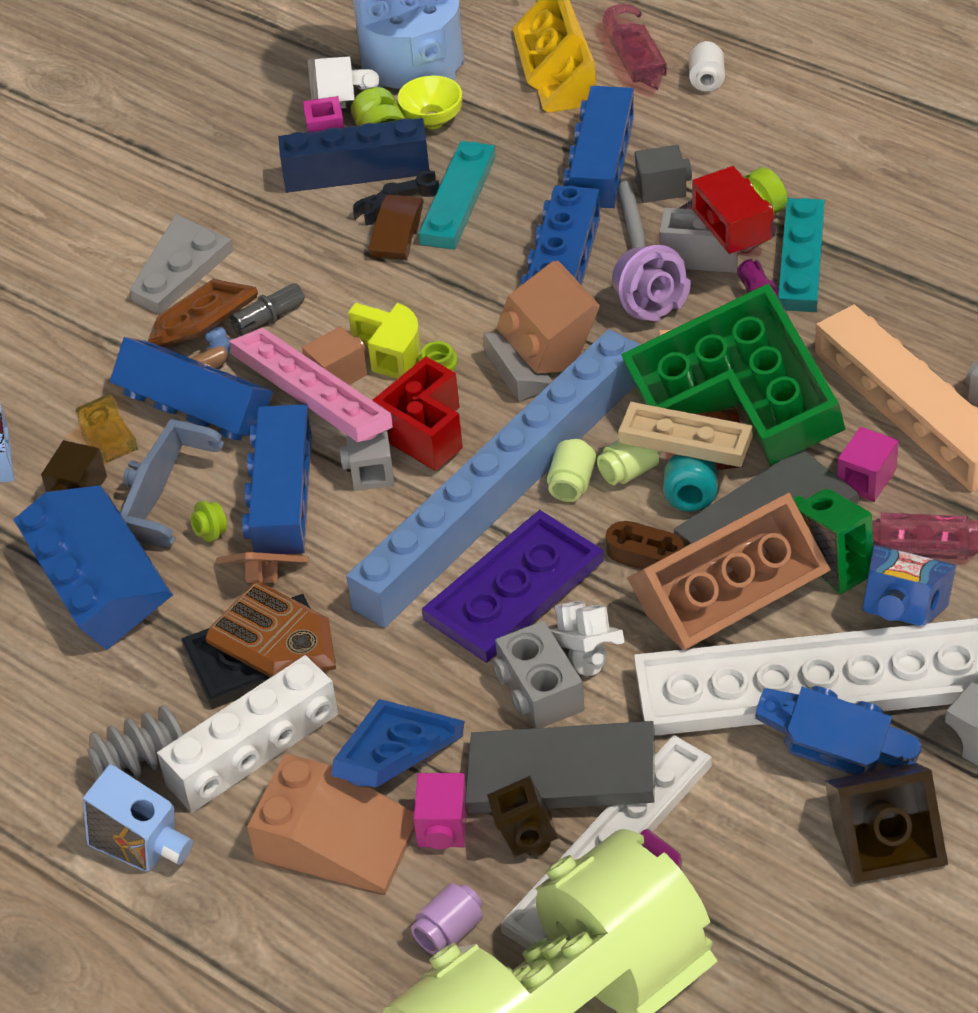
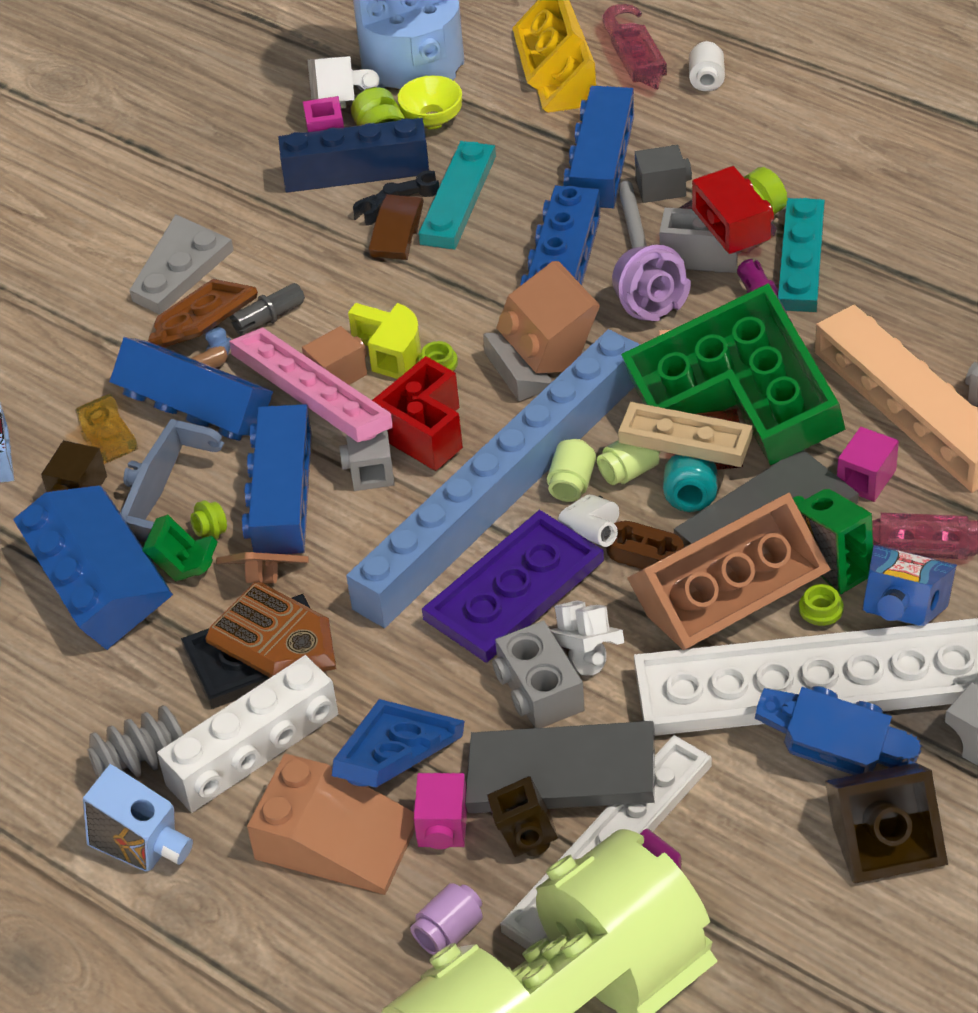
(177, 551): none -> green bracket
(592, 519): none -> white piece
(821, 605): none -> lime plate

